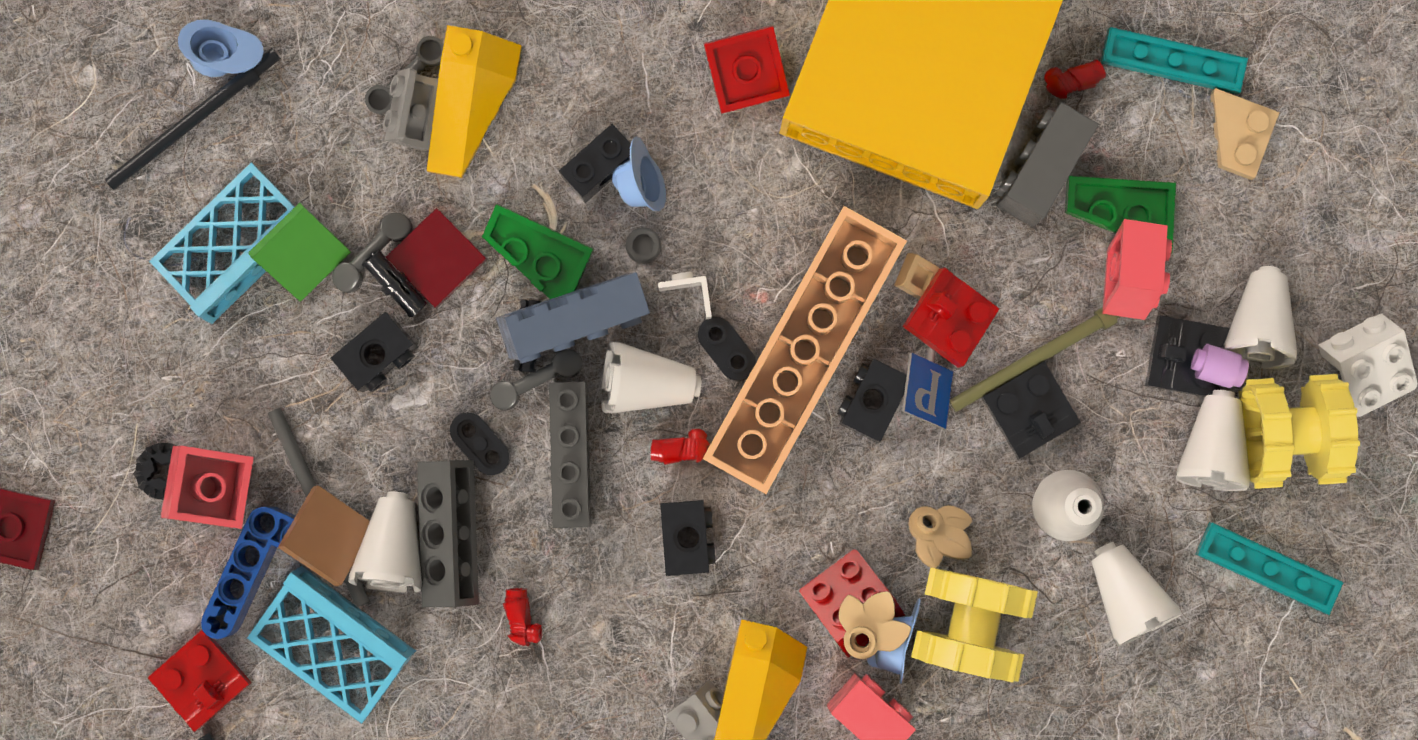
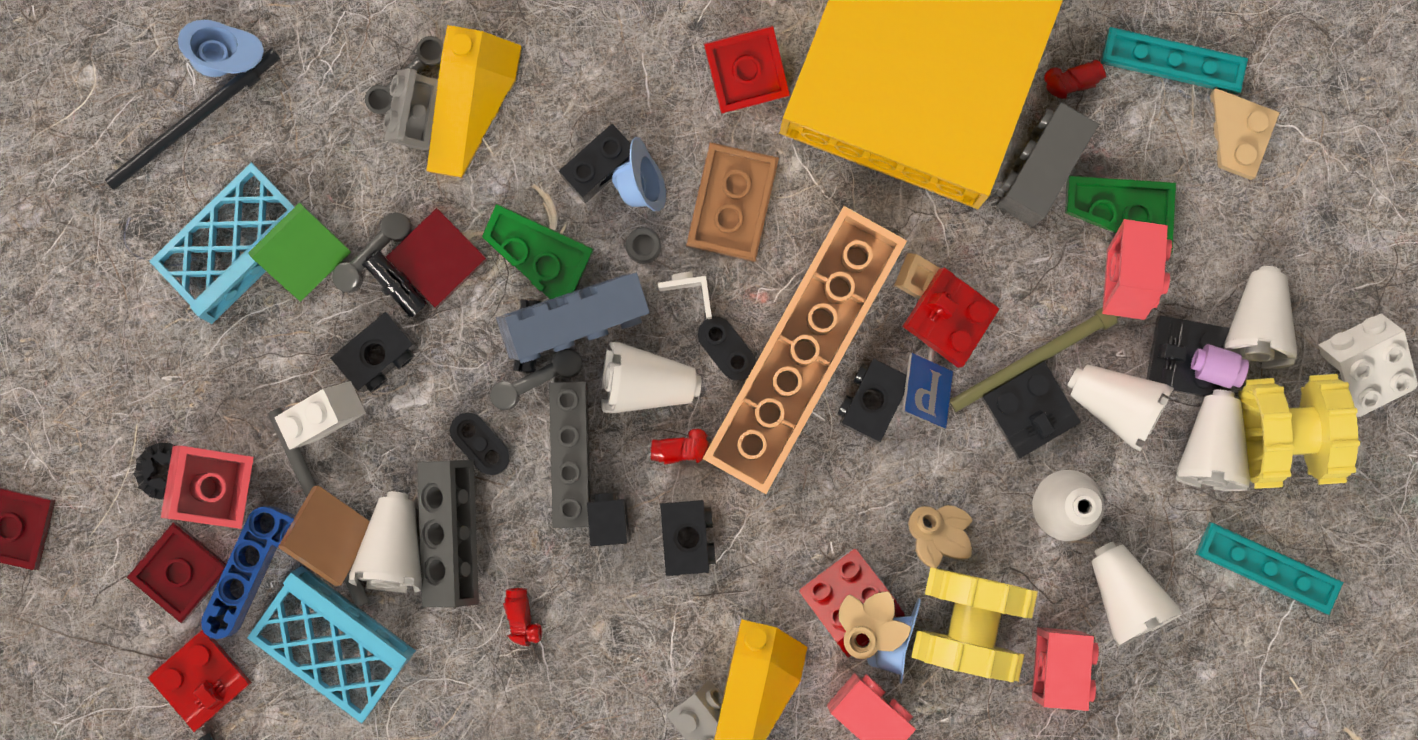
(178, 572): none -> dark red tile
(320, 415): none -> white brick
(608, 520): none -> black brick
(732, 202): none -> medium nougat tile
(1064, 669): none -> coral brick
(1121, 401): none -> white cone

